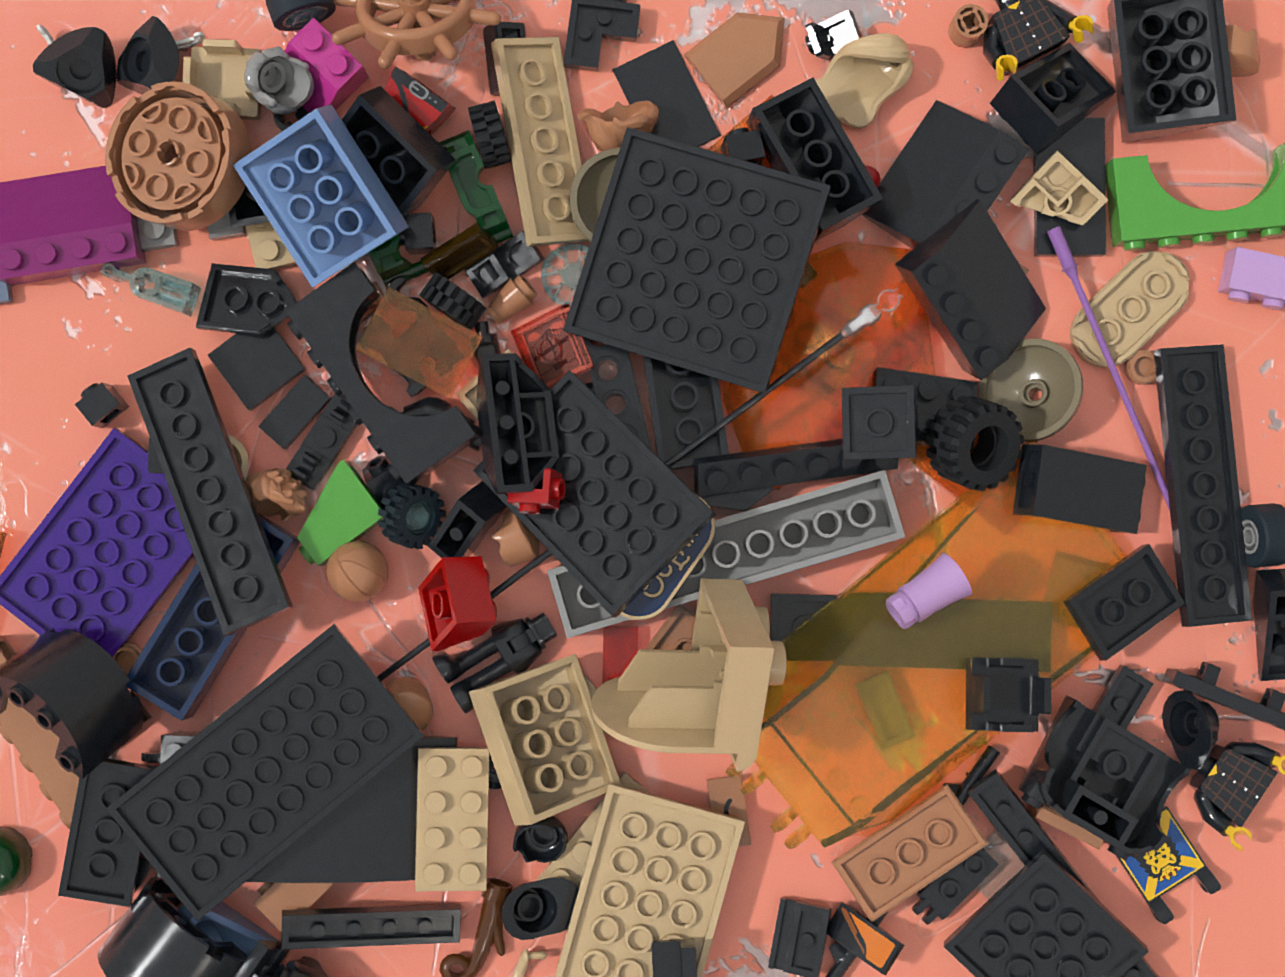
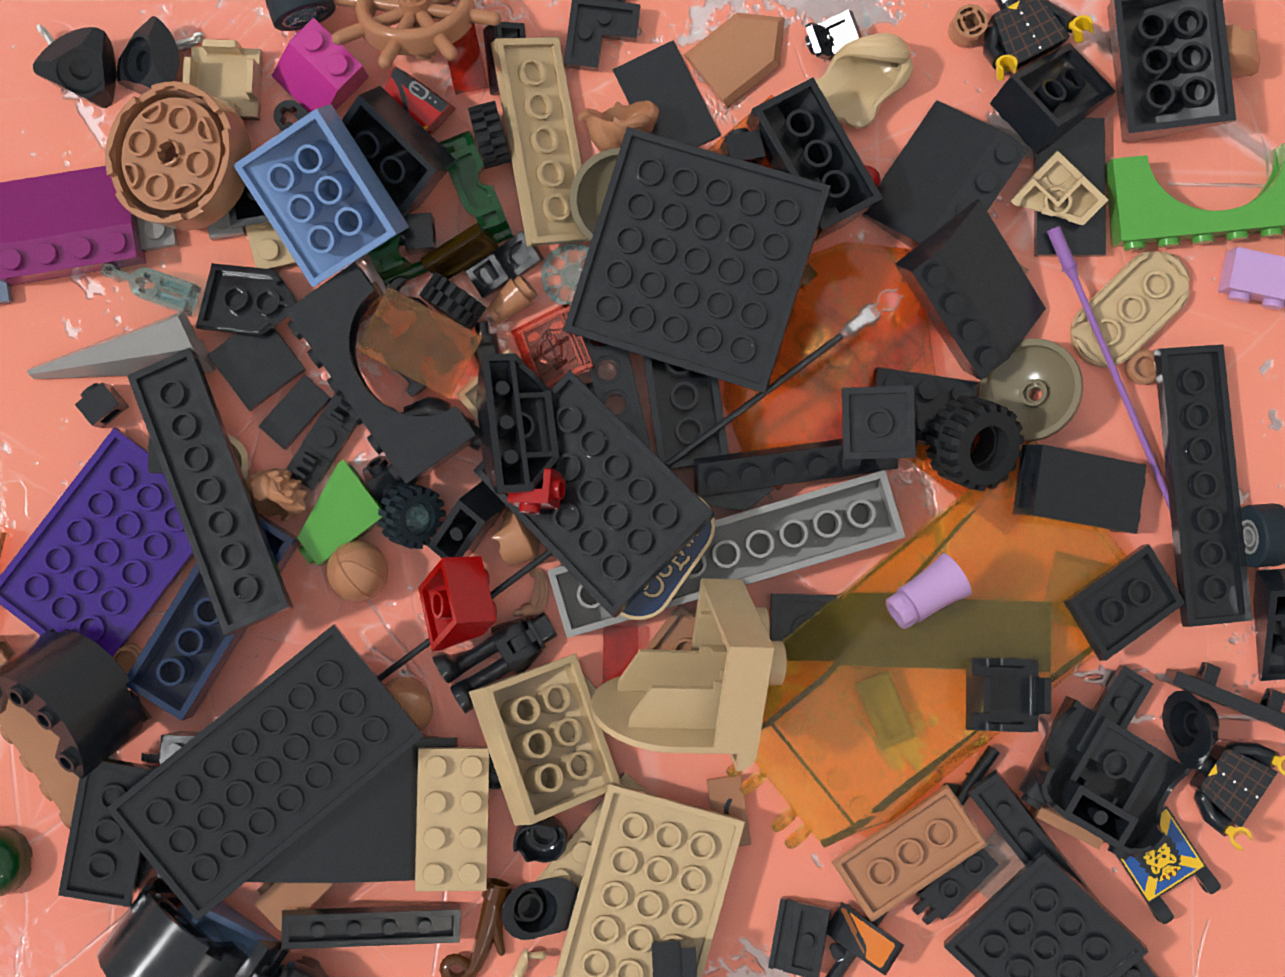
(128, 351): none -> light grey wedge
(278, 80): light grey hair -> none
(468, 68): none -> clear red tile
(539, 596): none -> nougat piece

